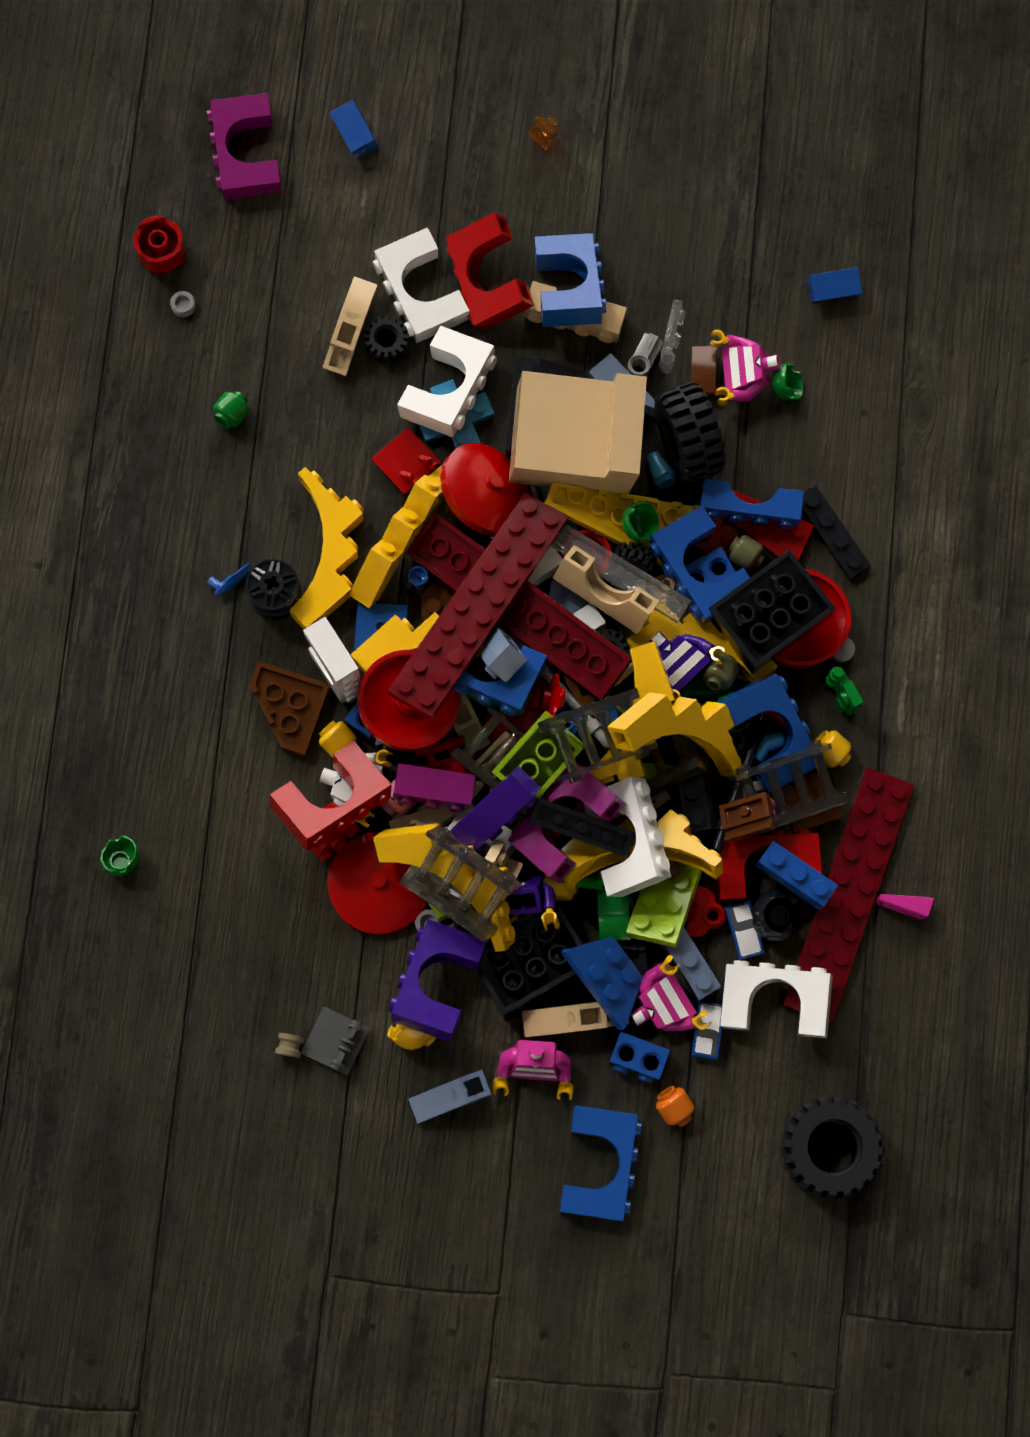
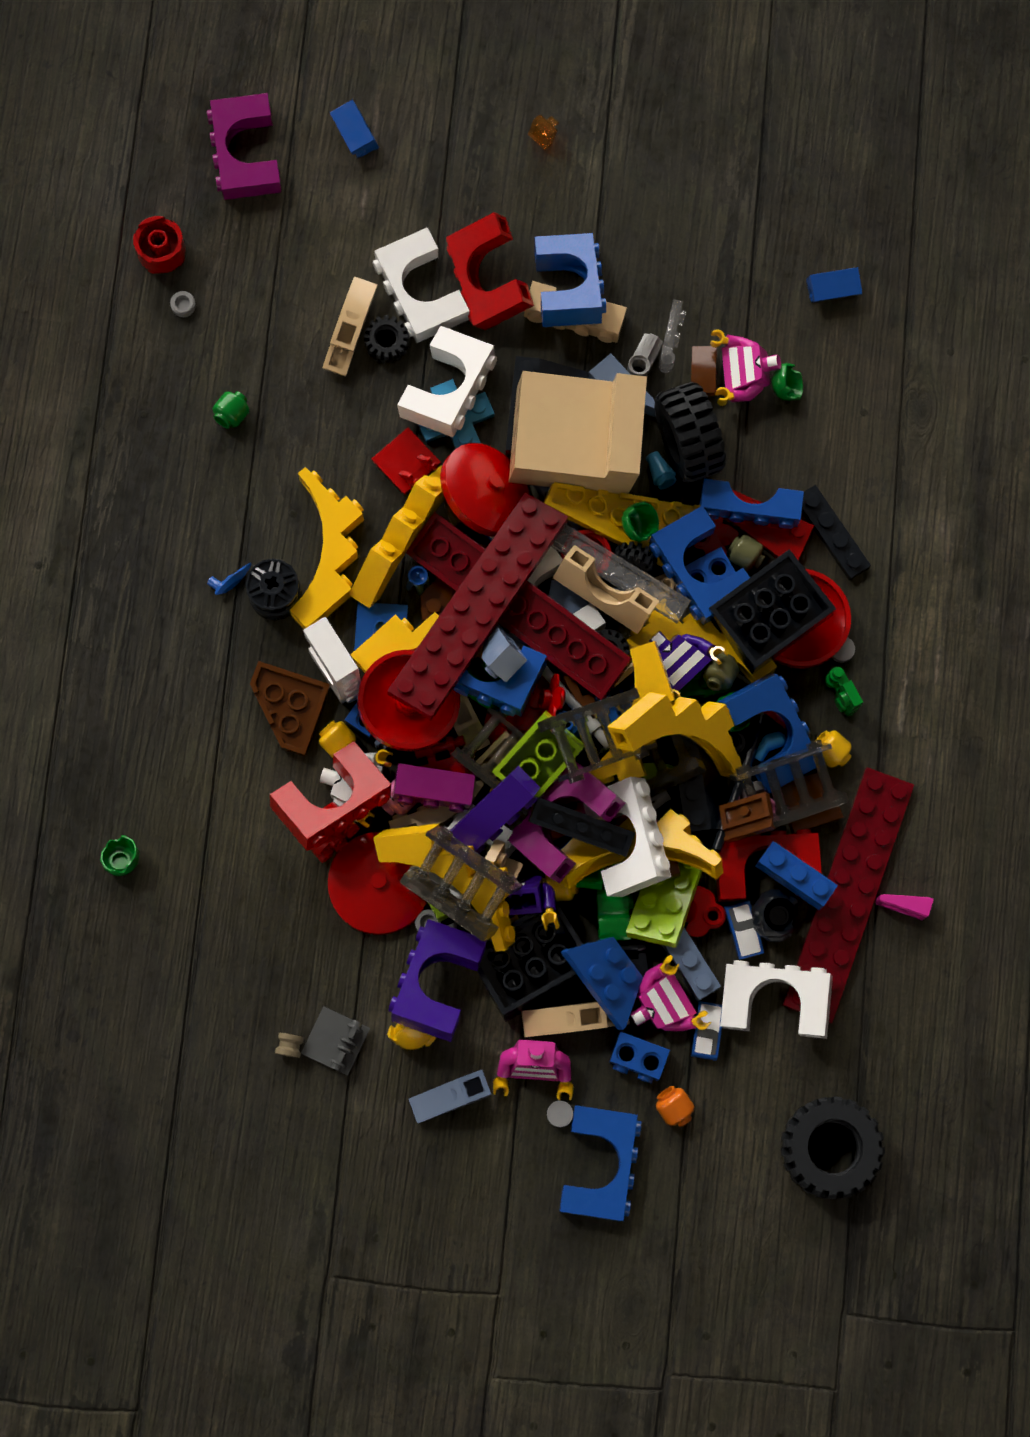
(559, 1114): none -> light grey tile

